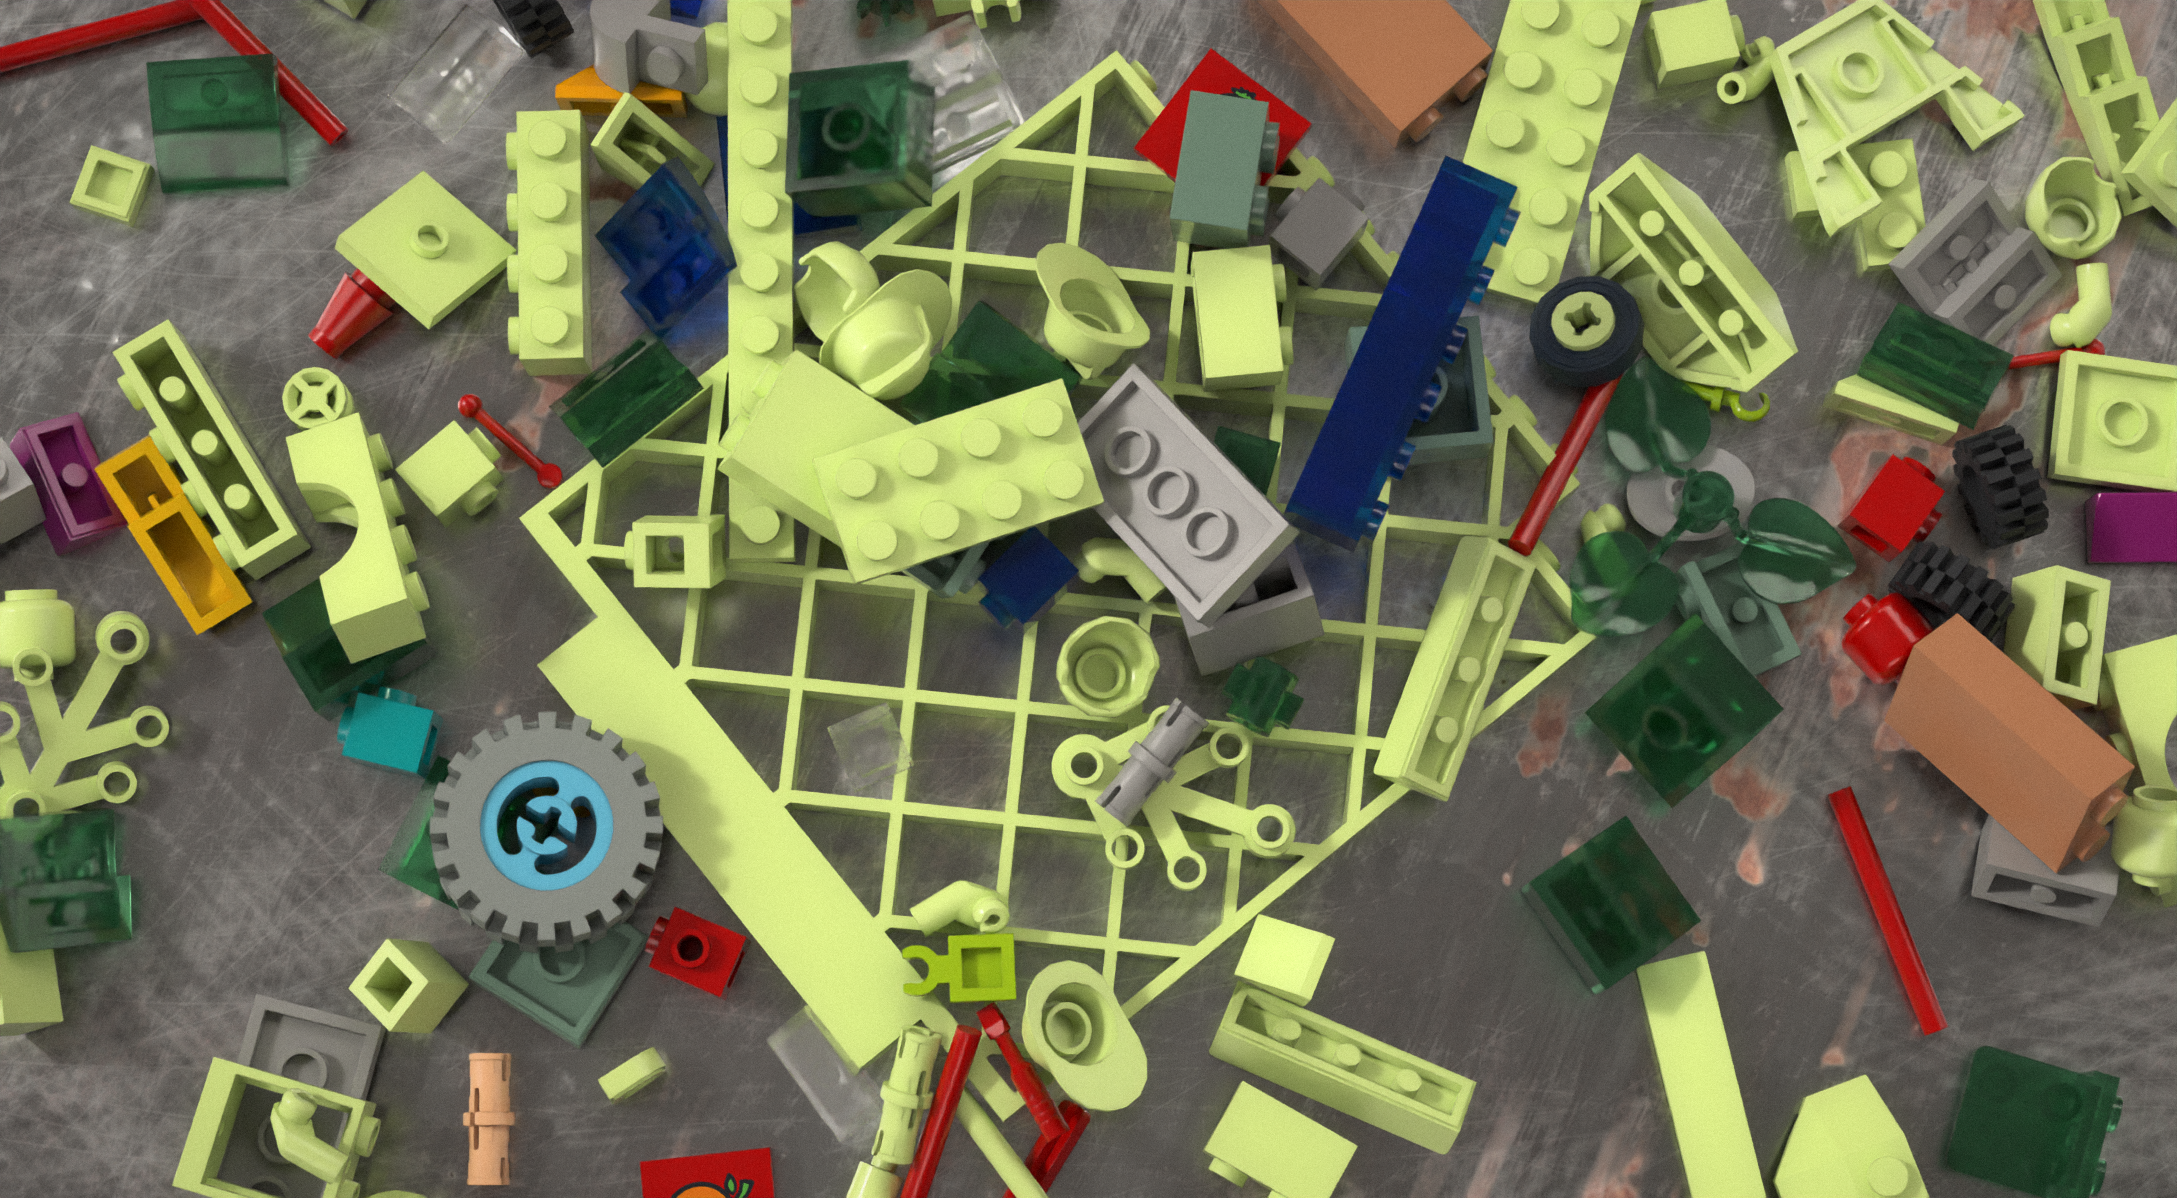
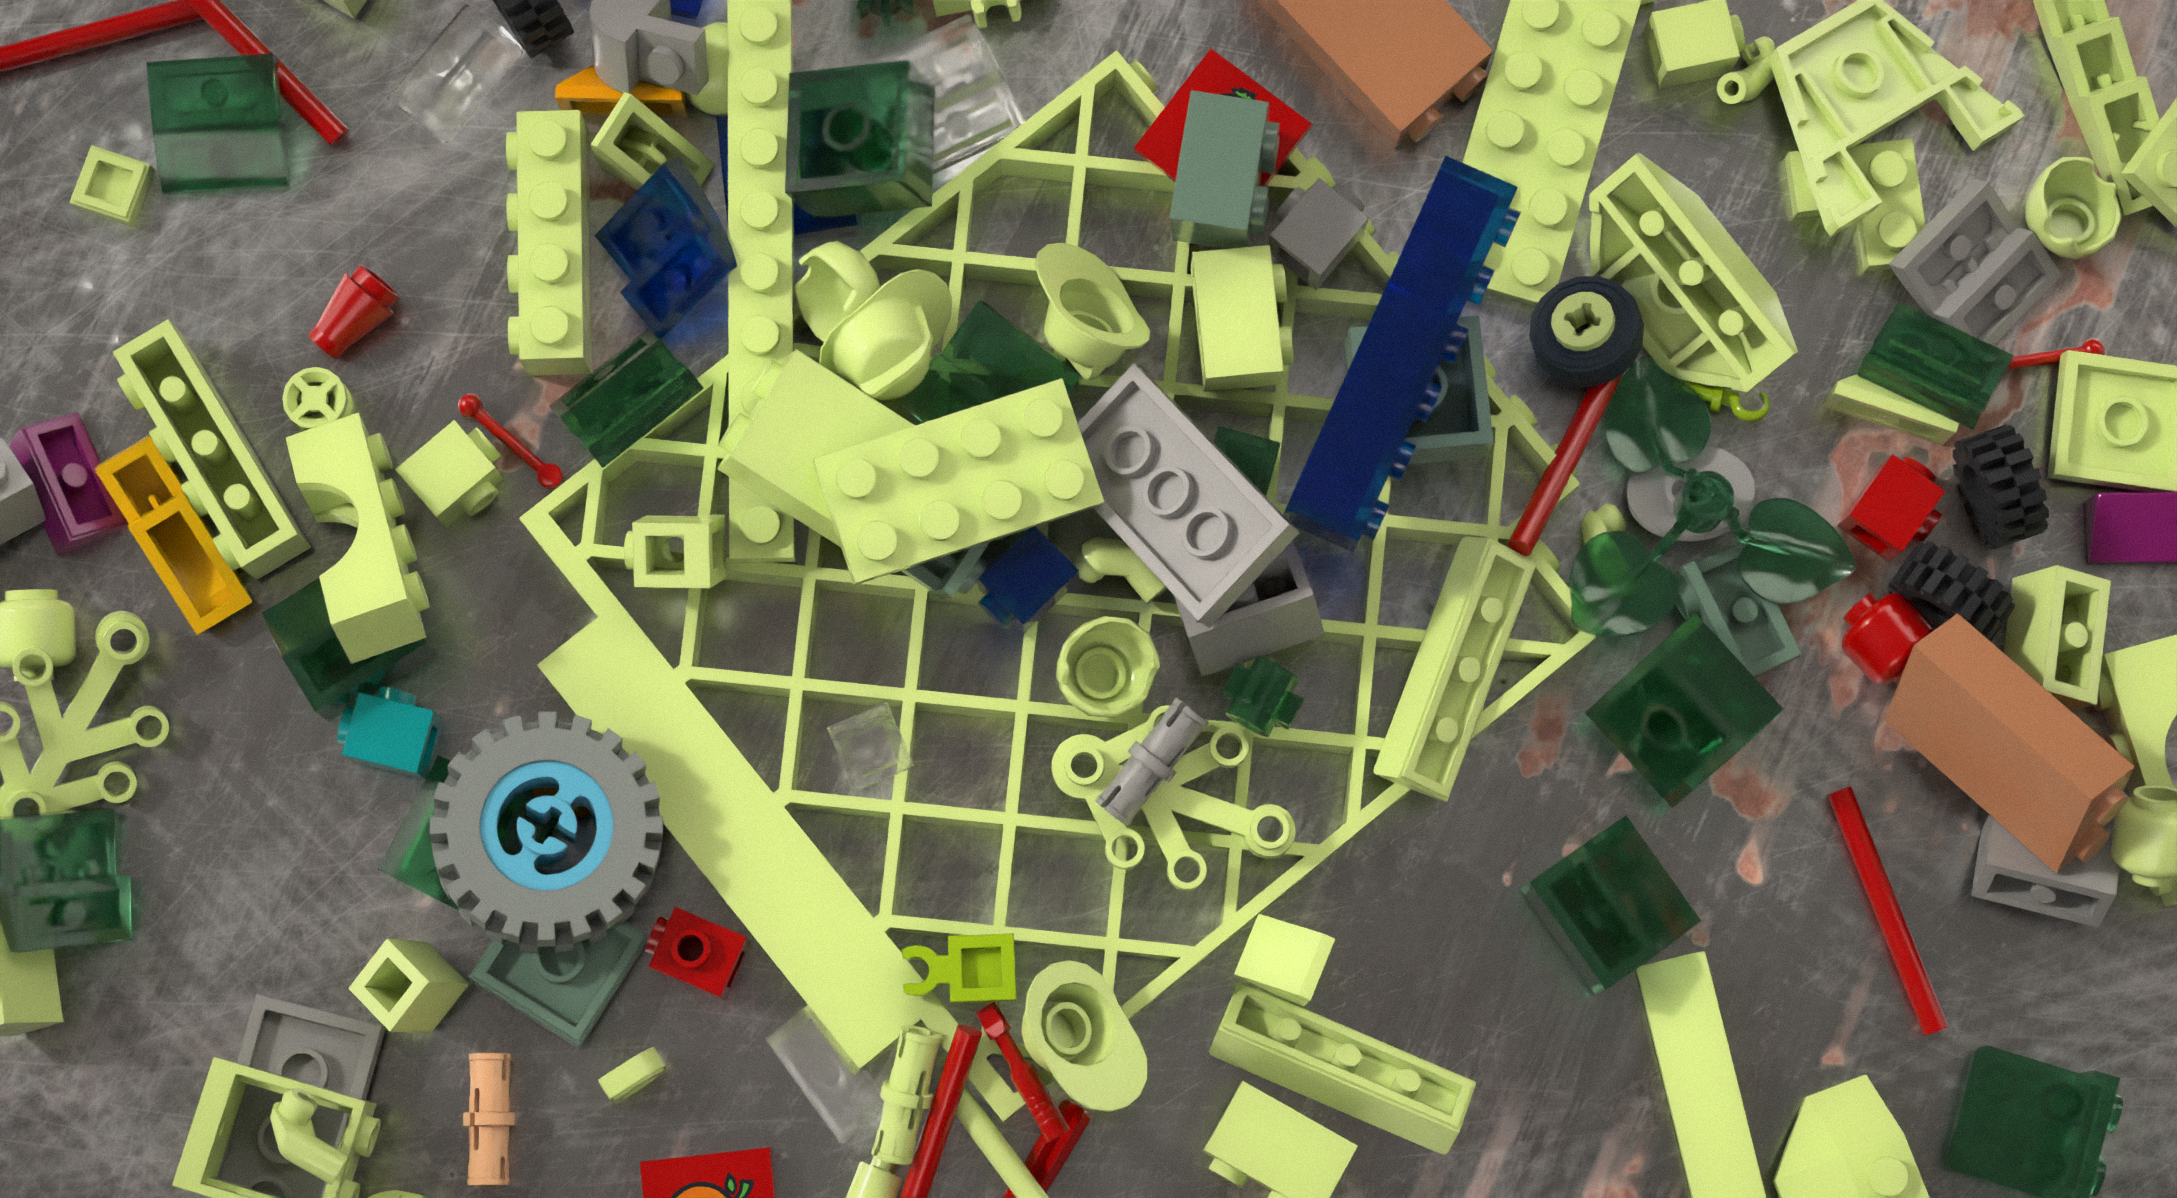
(425, 249): yellowish green plate -> none
(964, 903): yellowish green arm -> none
(2090, 313): yellowish green arm -> none

